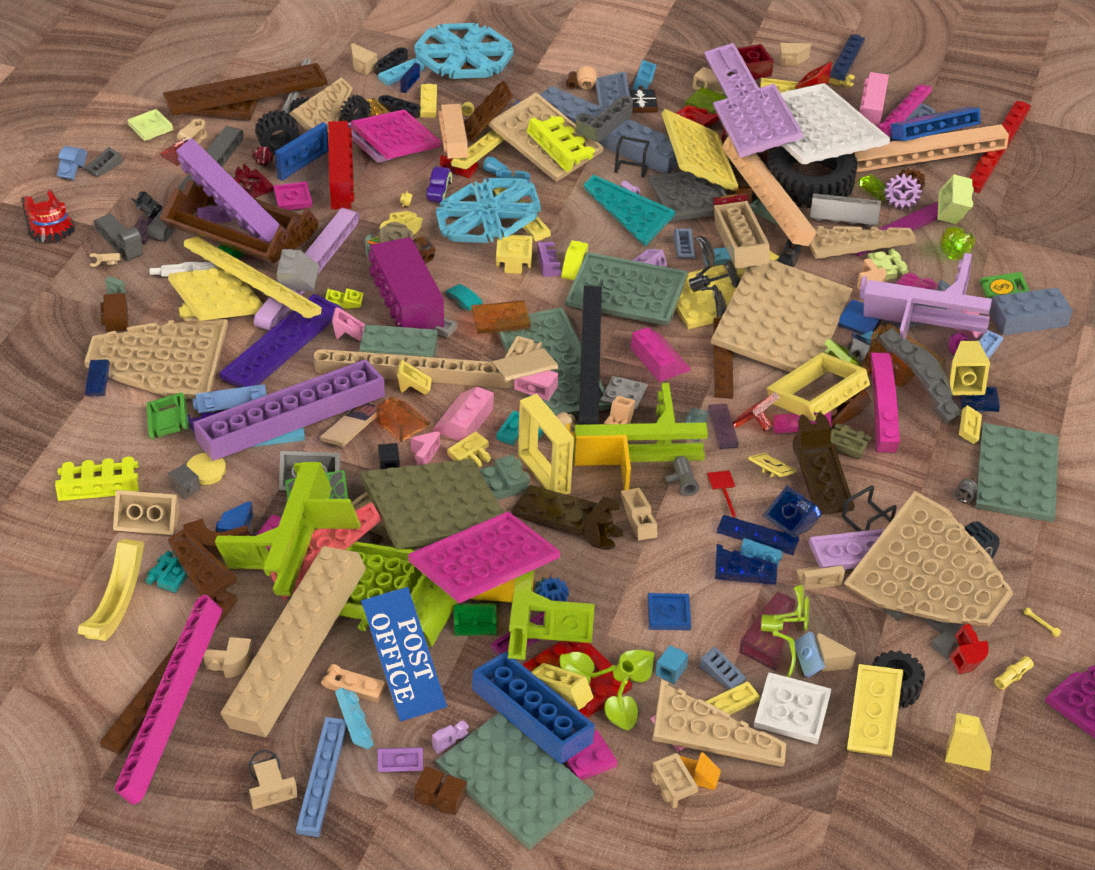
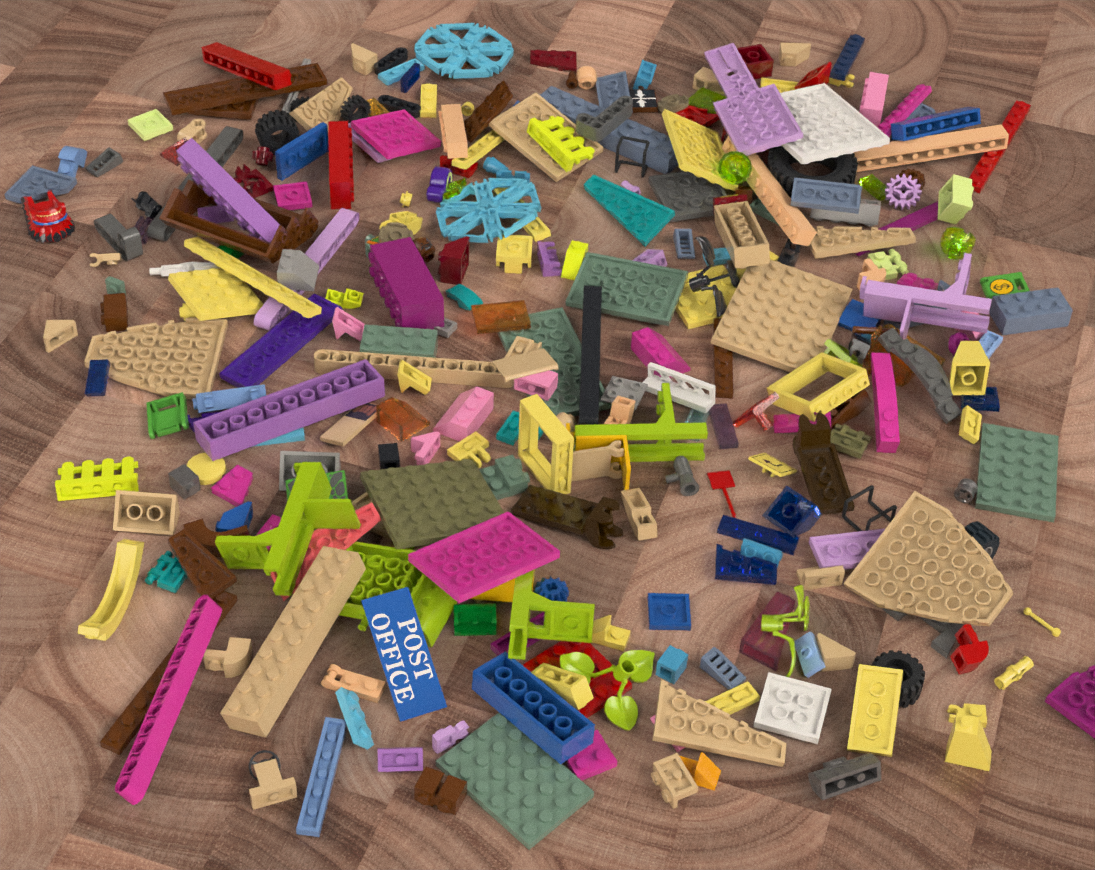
(37, 182): none -> sand blue plate
(58, 332): none -> tan slope
(234, 485): none -> dark pink wing
(246, 66): none -> red brick
(454, 188): none -> clear neon green plate
(454, 261): none -> dark red slope
(559, 59): none -> dark red wing
(597, 462): none -> tan flag
(609, 635): none -> light yellow slope
(673, 103): none -> dark tan tile
(680, 392): none -> white fence
(735, 167): none -> clear neon green cylinder
(826, 195): none -> sand blue plate
(845, 775): none -> flat silver piece
(867, 330): none -> reddish brown piece
(969, 709): none -> light yellow plate

